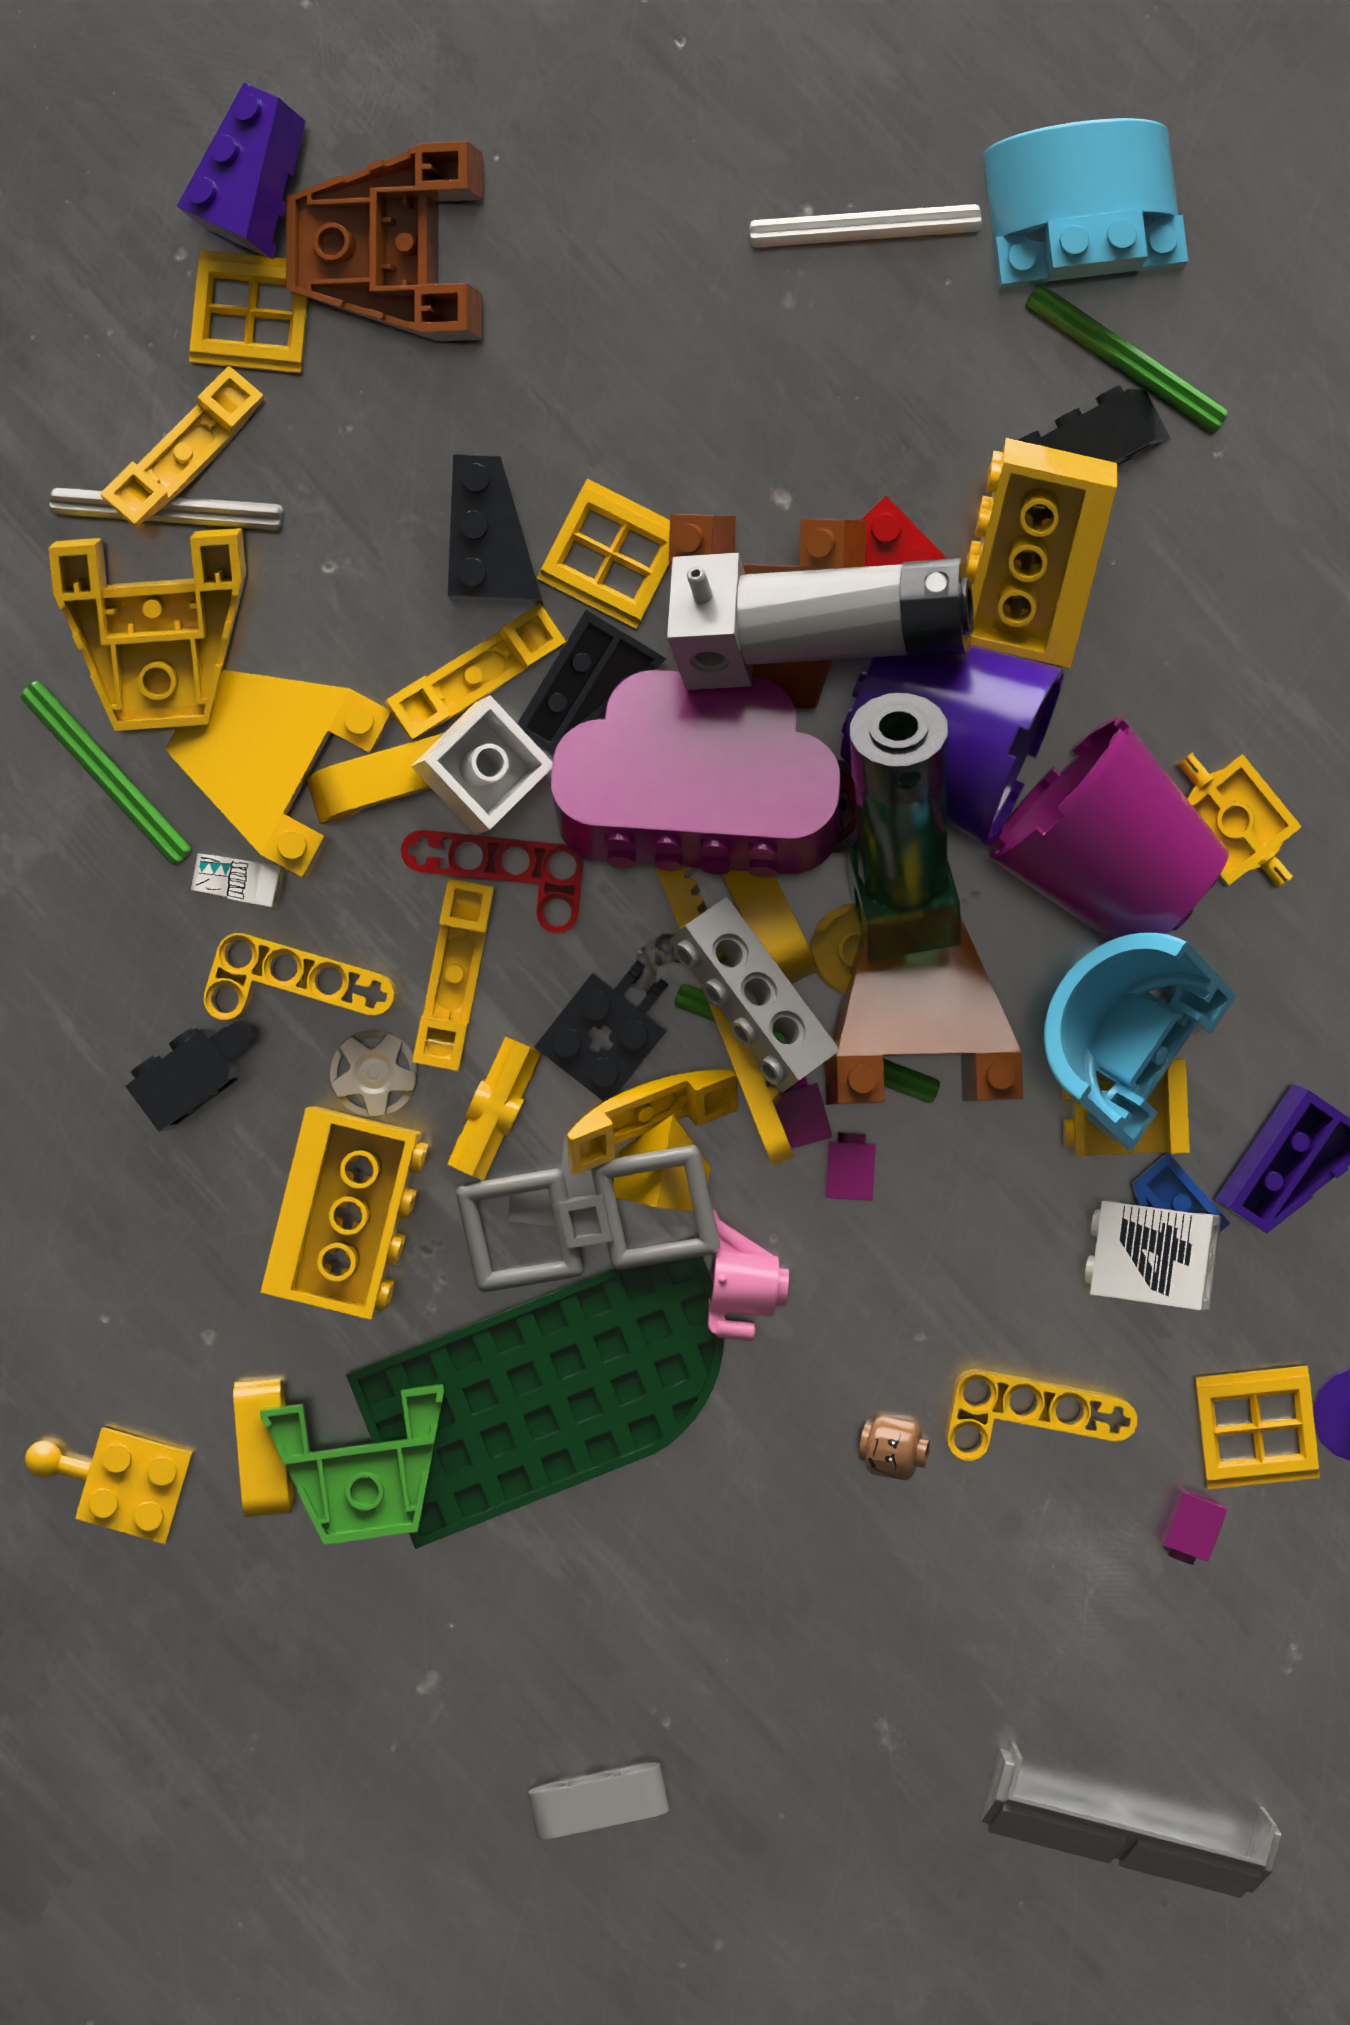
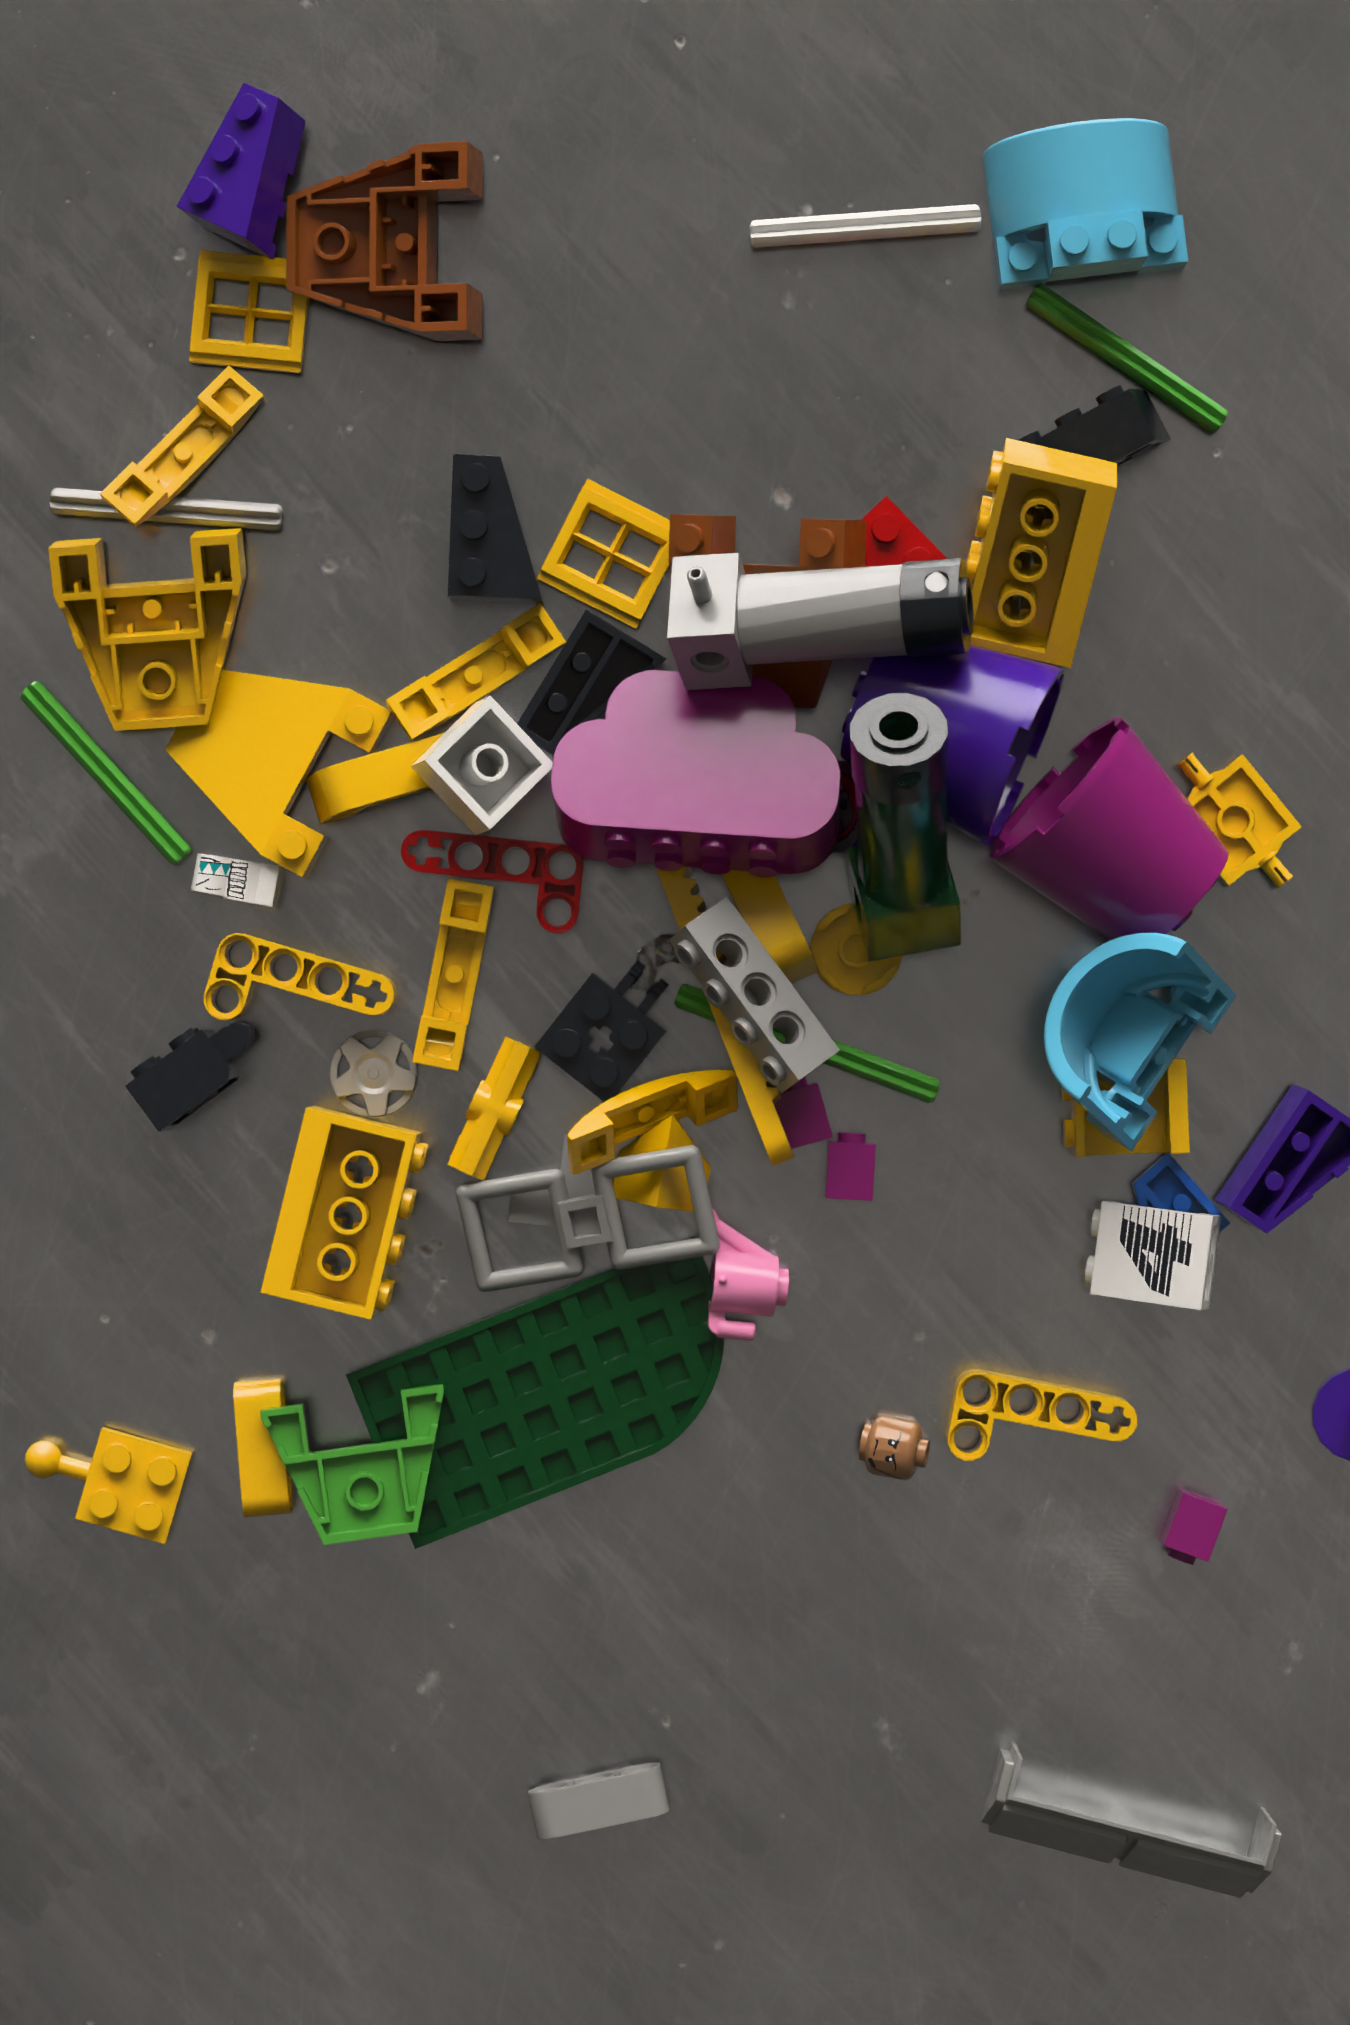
(922, 1007): wedge -> none
(1257, 1427): yellow piece -> none

